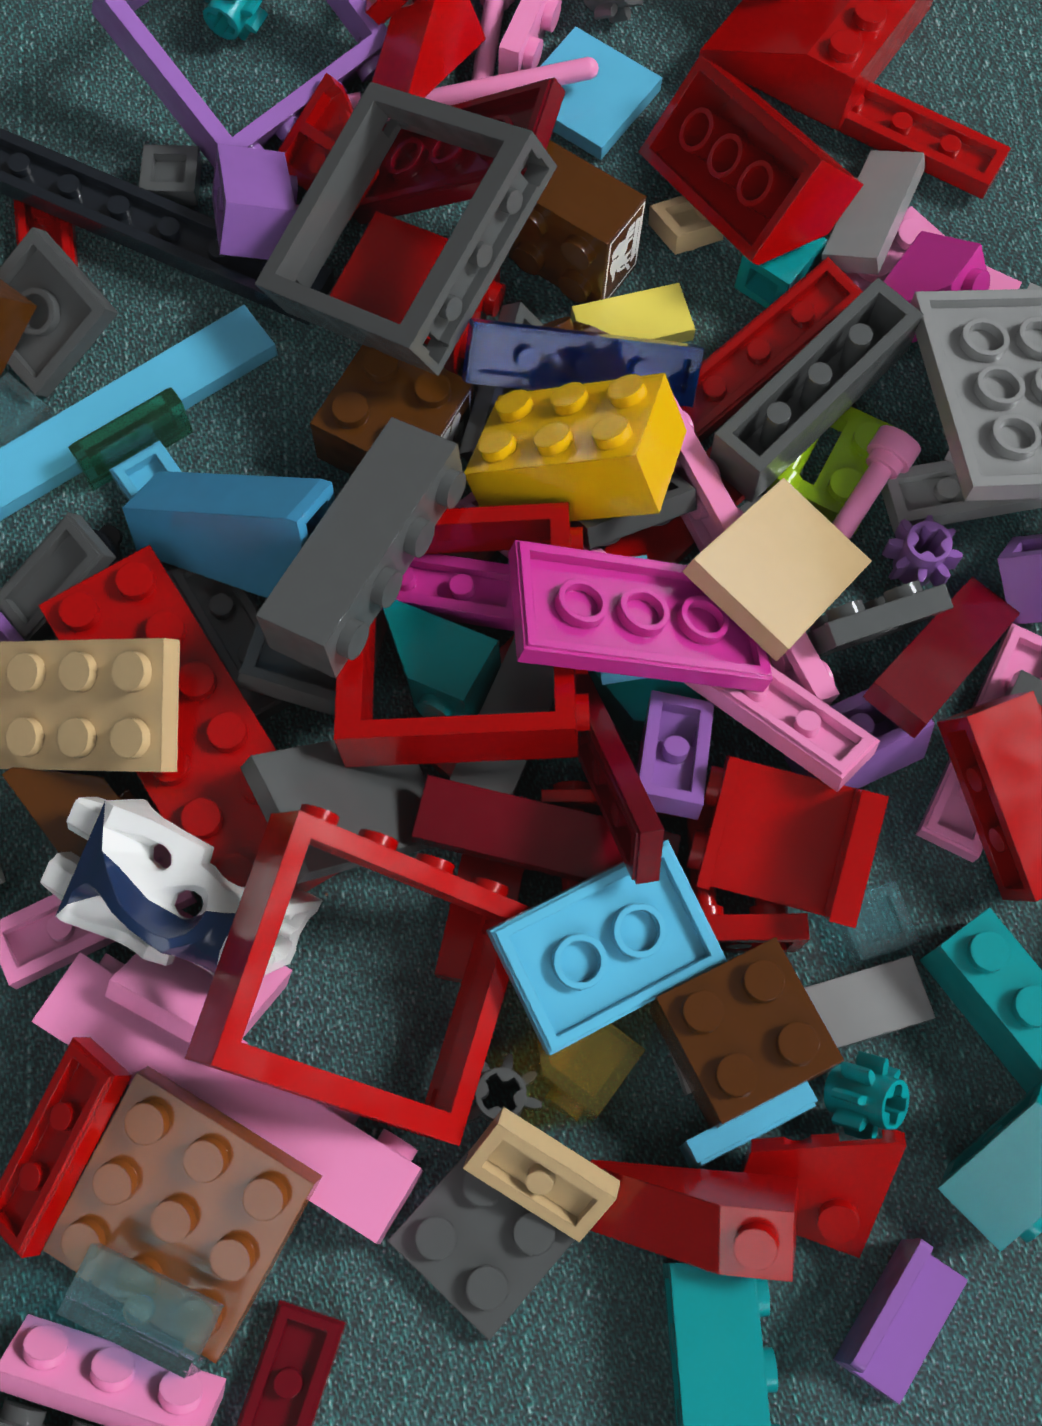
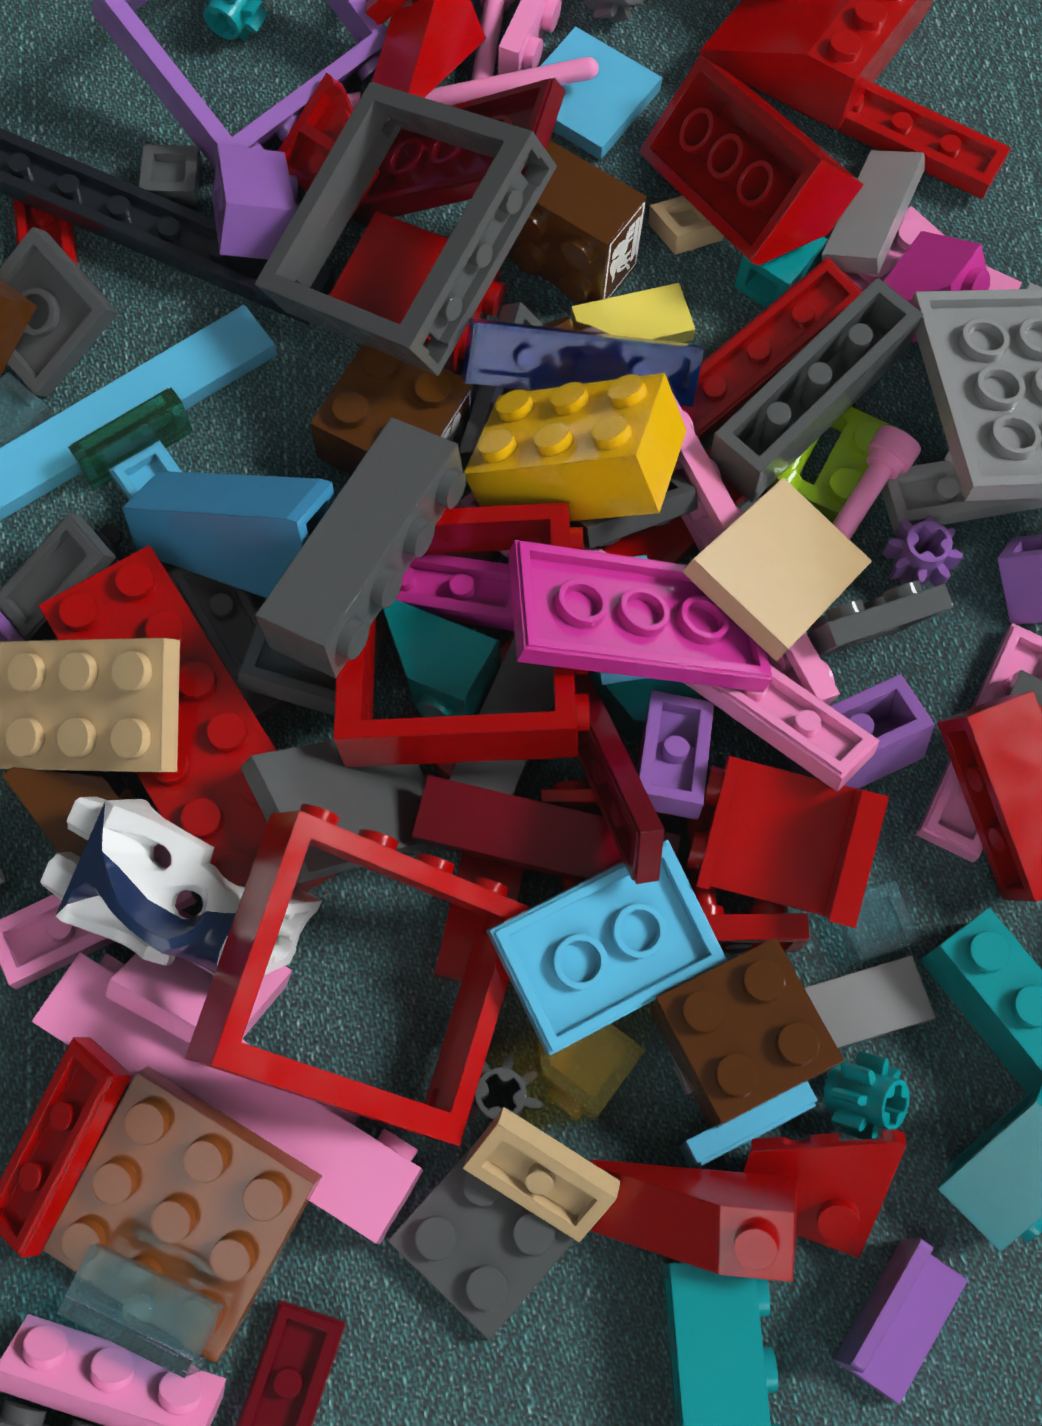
(941, 657): dark red tile -> none

